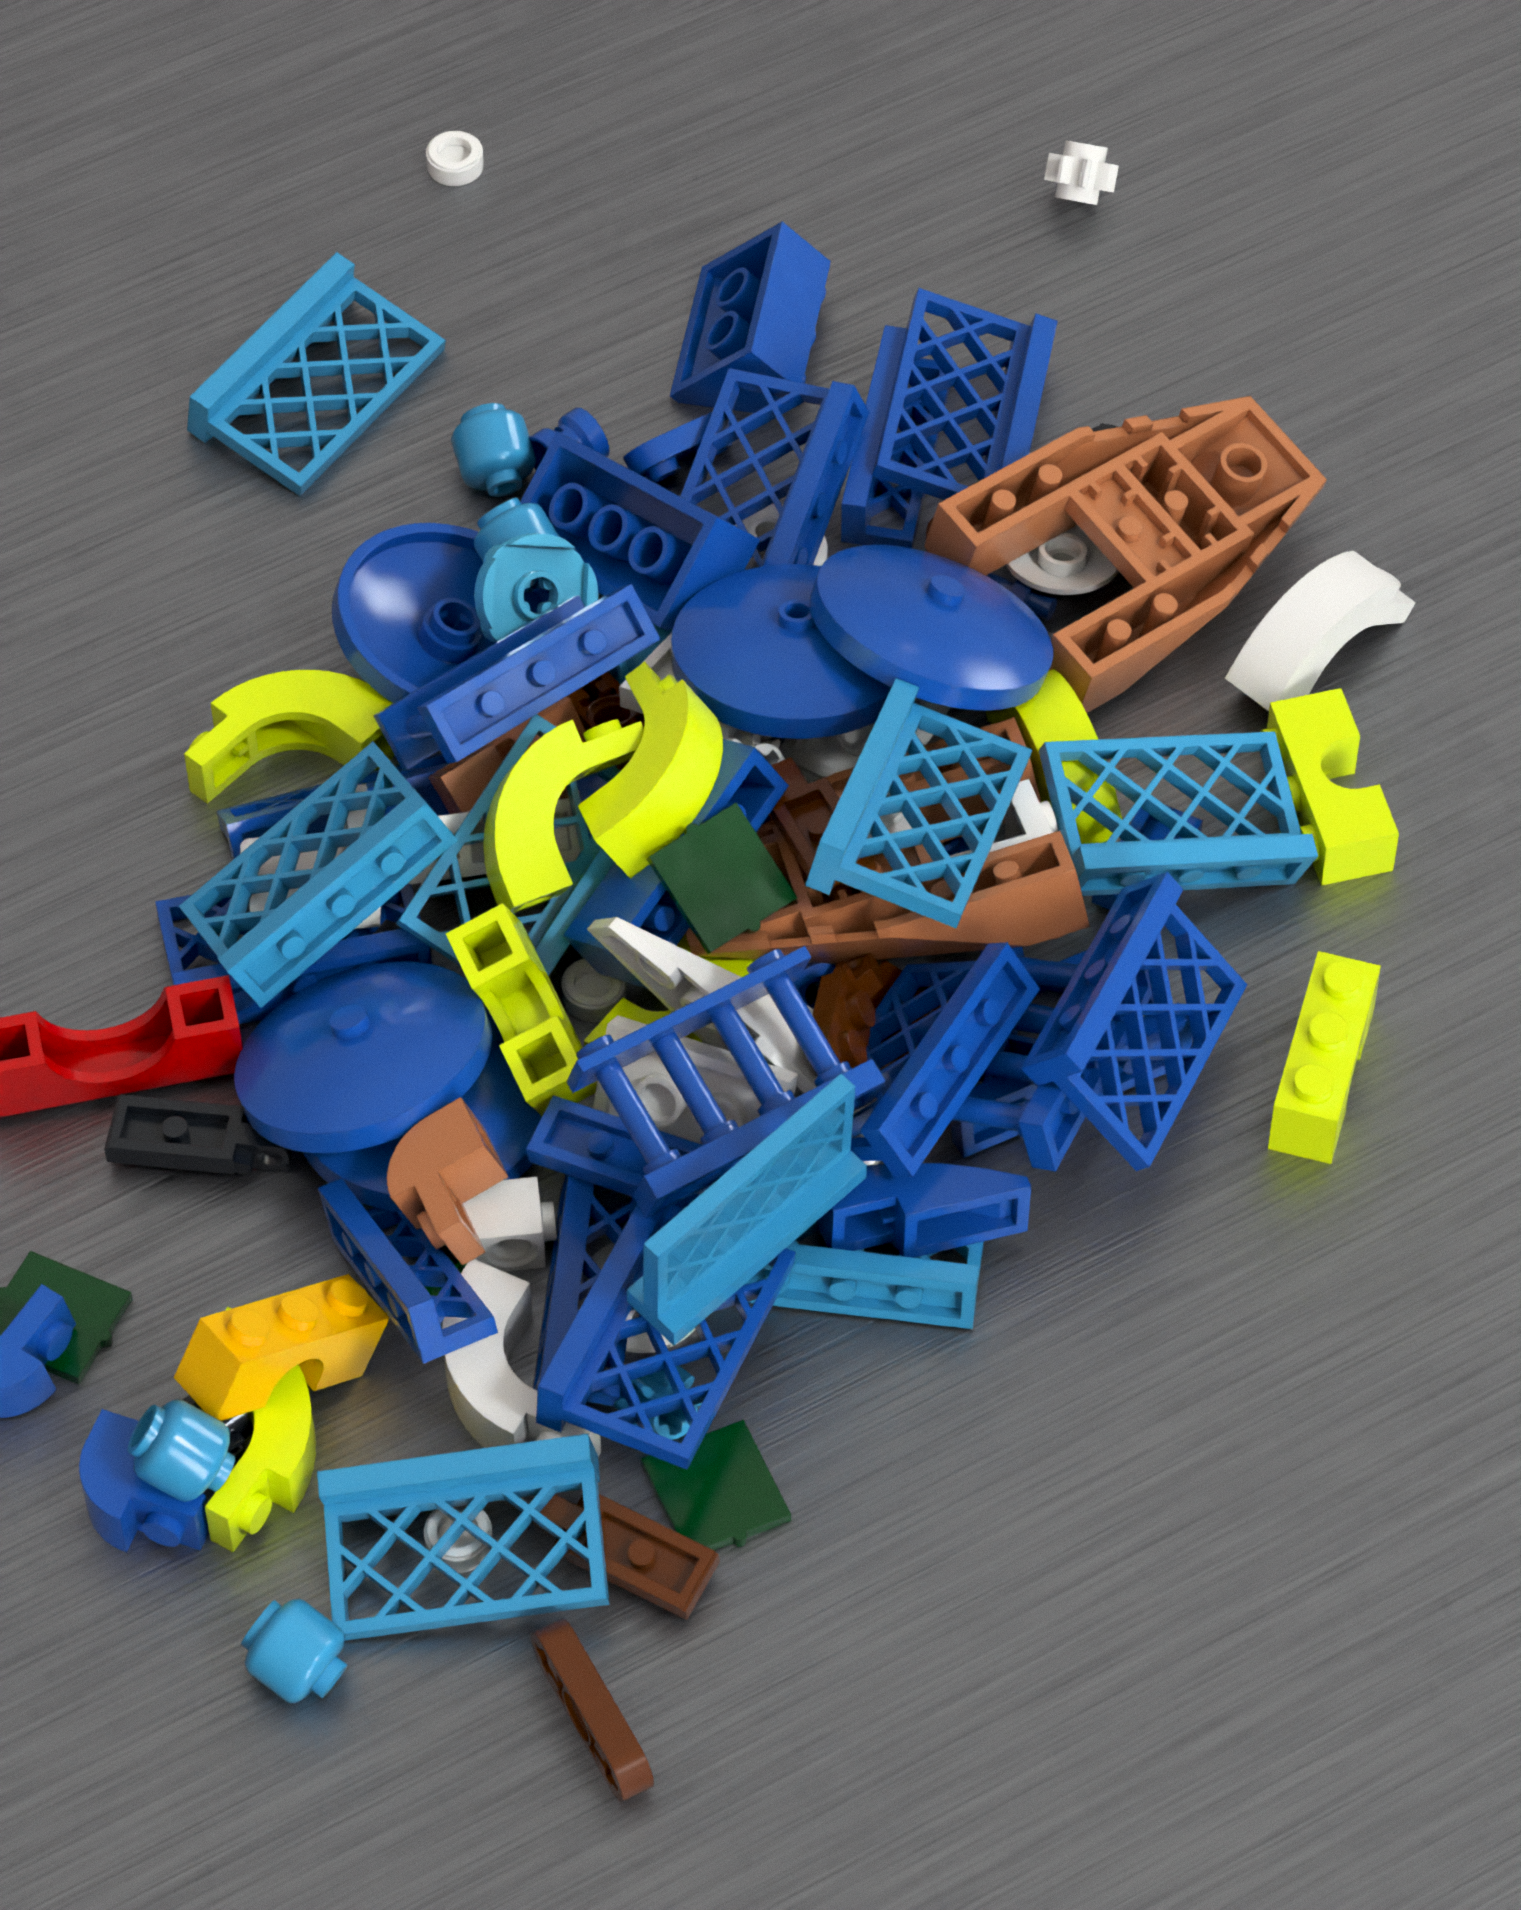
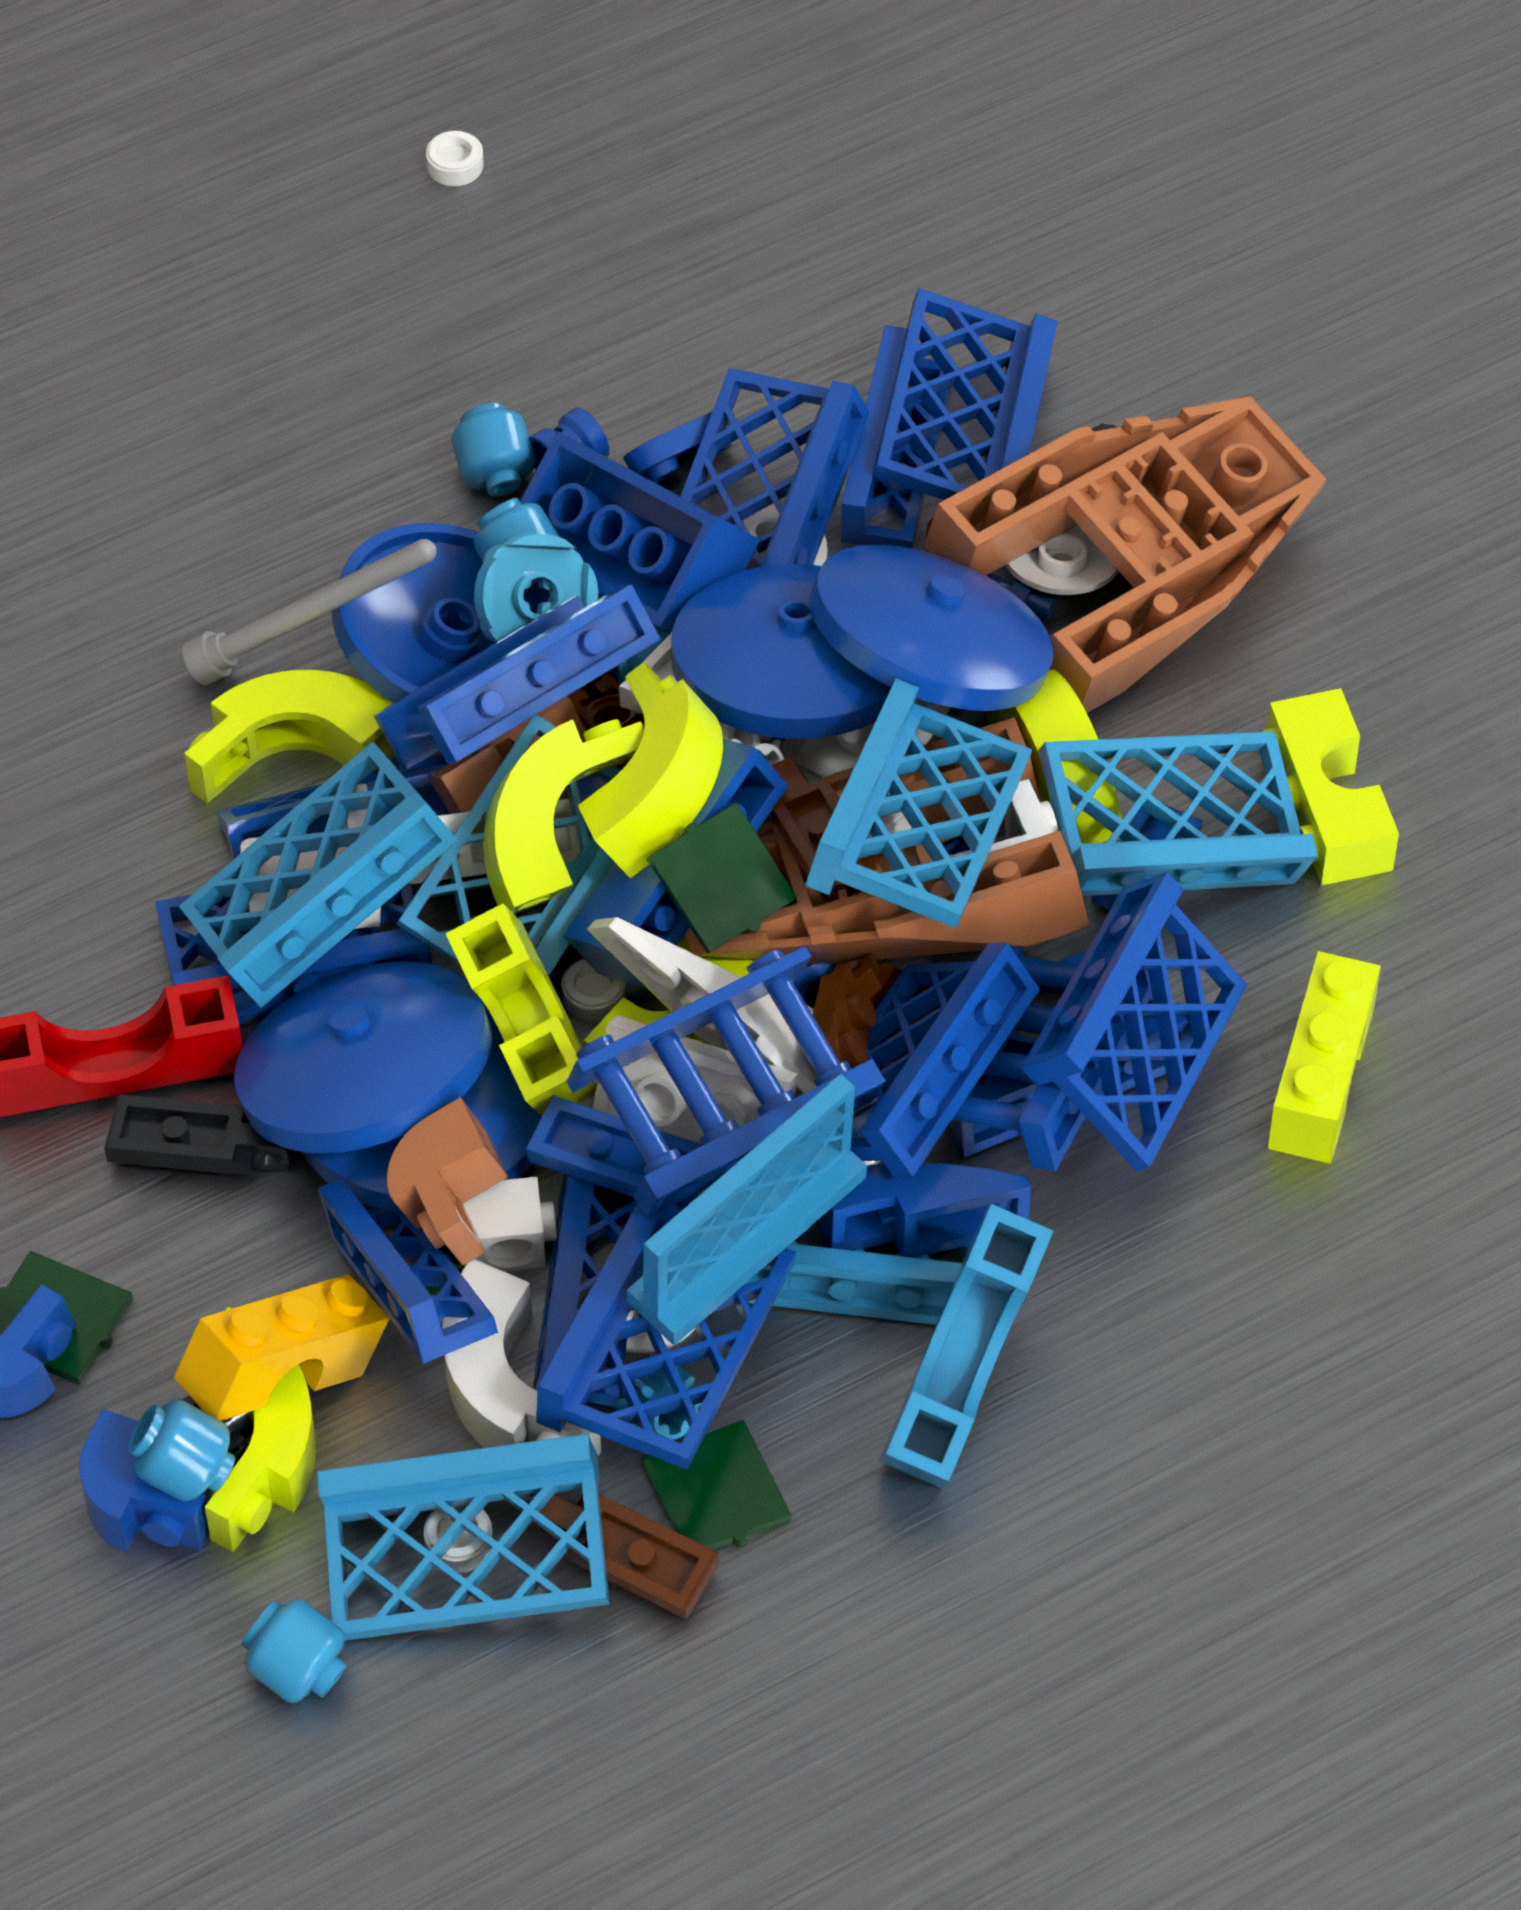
(214, 654): none -> light grey piece
(271, 355): dark azure fence -> none
(592, 1710): reddish brown beam -> none
(752, 315): blue slope -> none
(965, 1346): none -> dark azure arch
(1081, 172): white gear -> none
(1313, 625): white arch -> none

